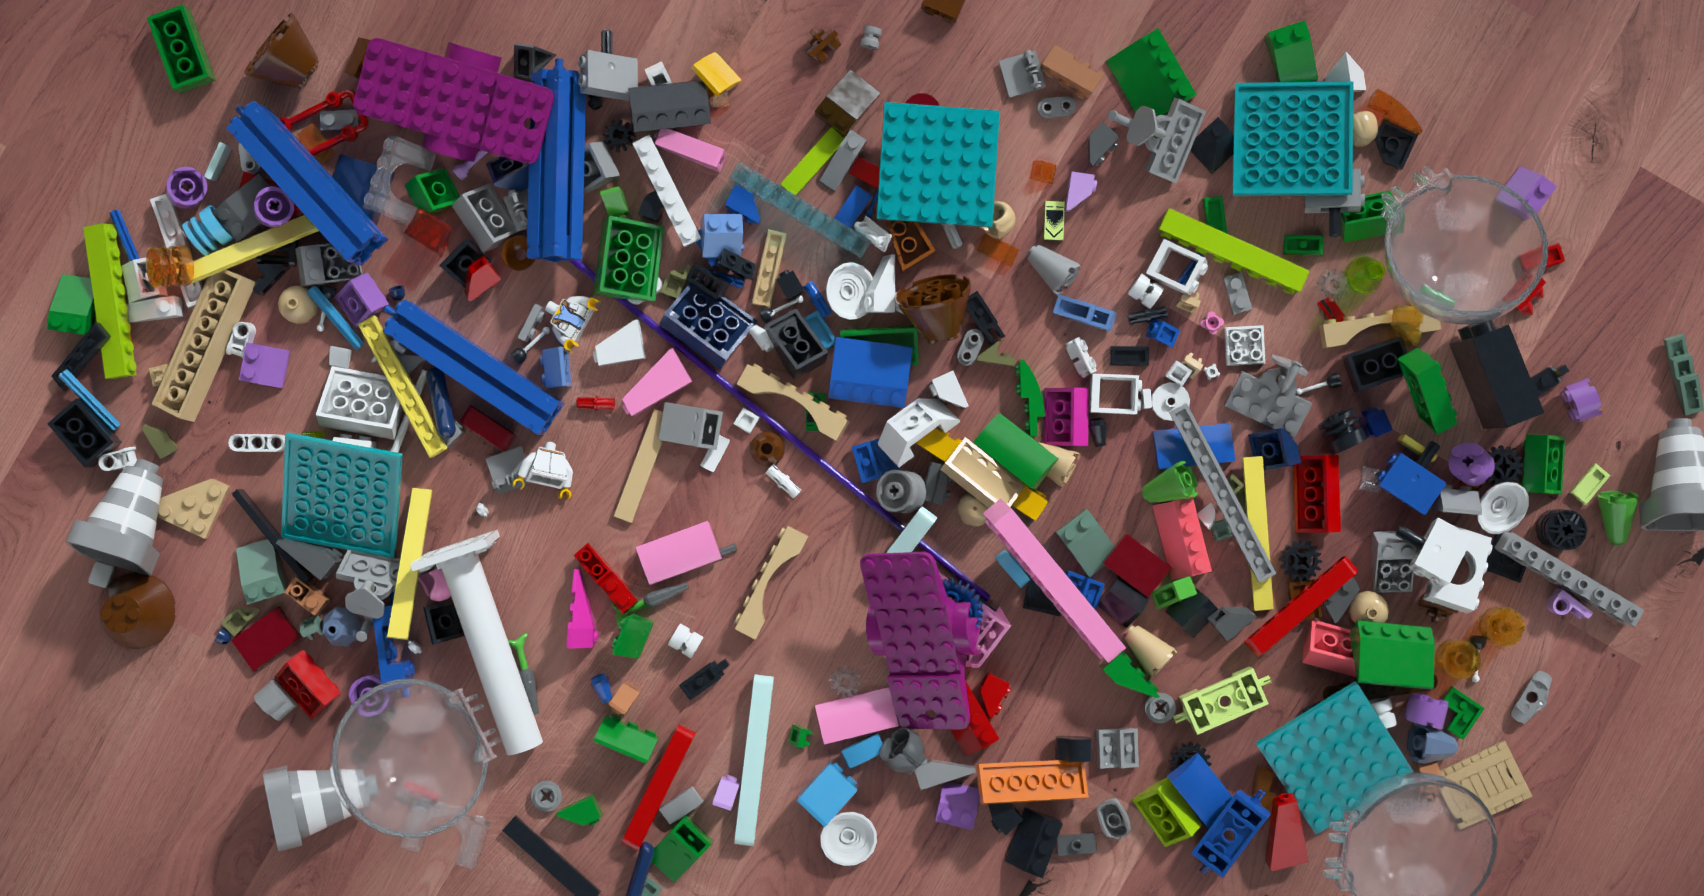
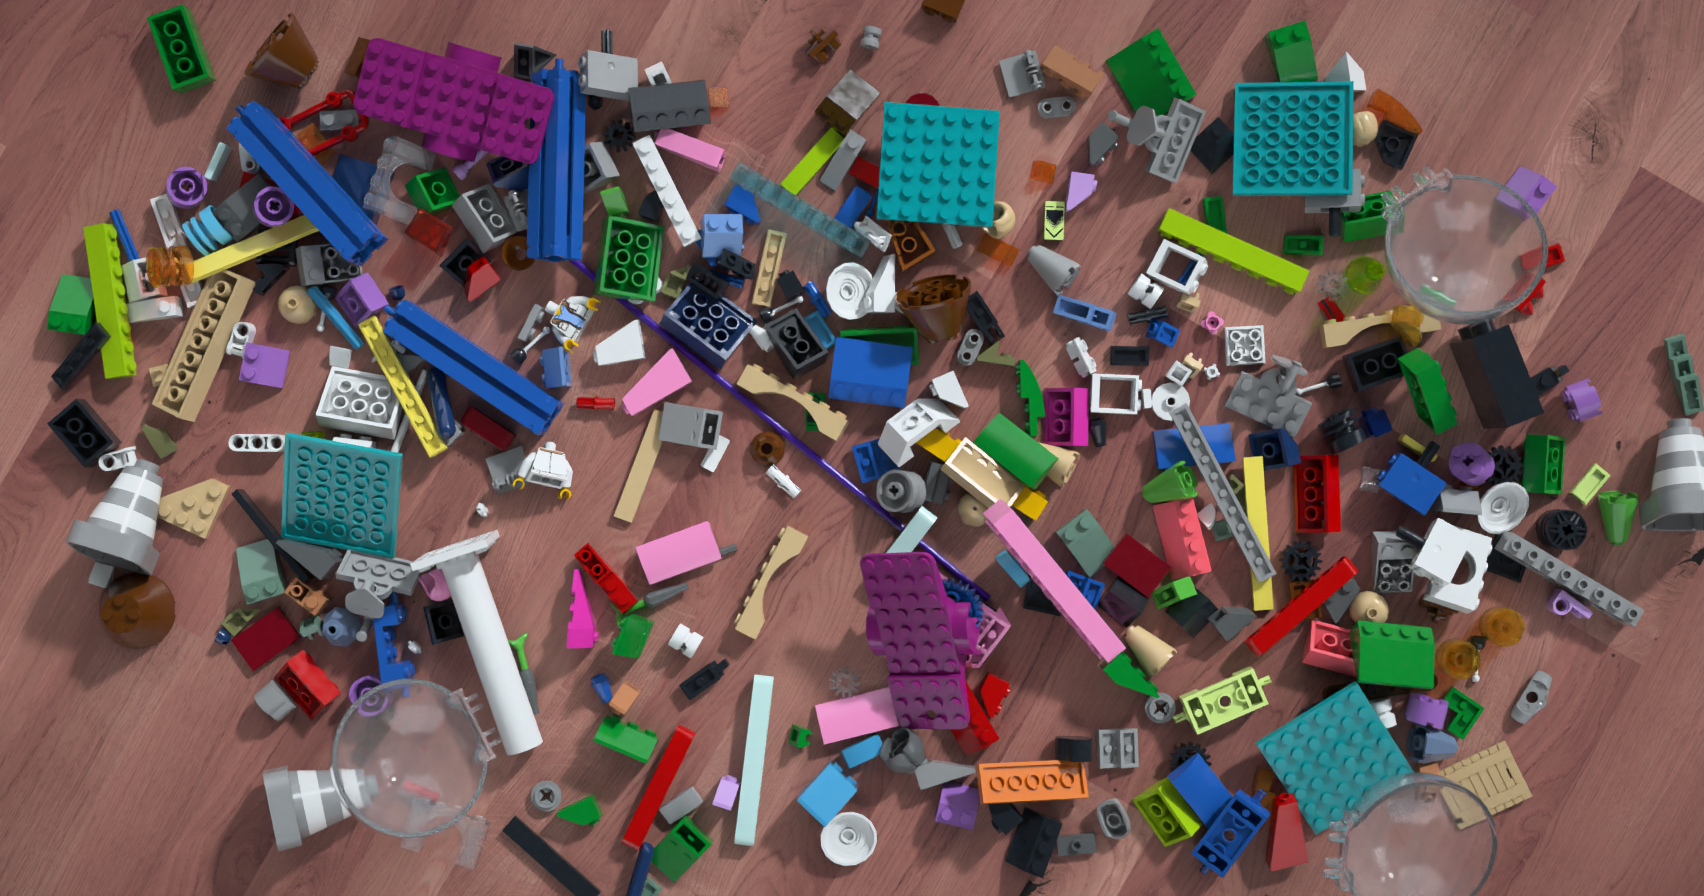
(89, 400): dark azure axle -> none
(411, 550): light yellow tile -> none
(716, 73): yellow slope -> none
(746, 420): white tile -> none
(1237, 293): light grey plate -> none

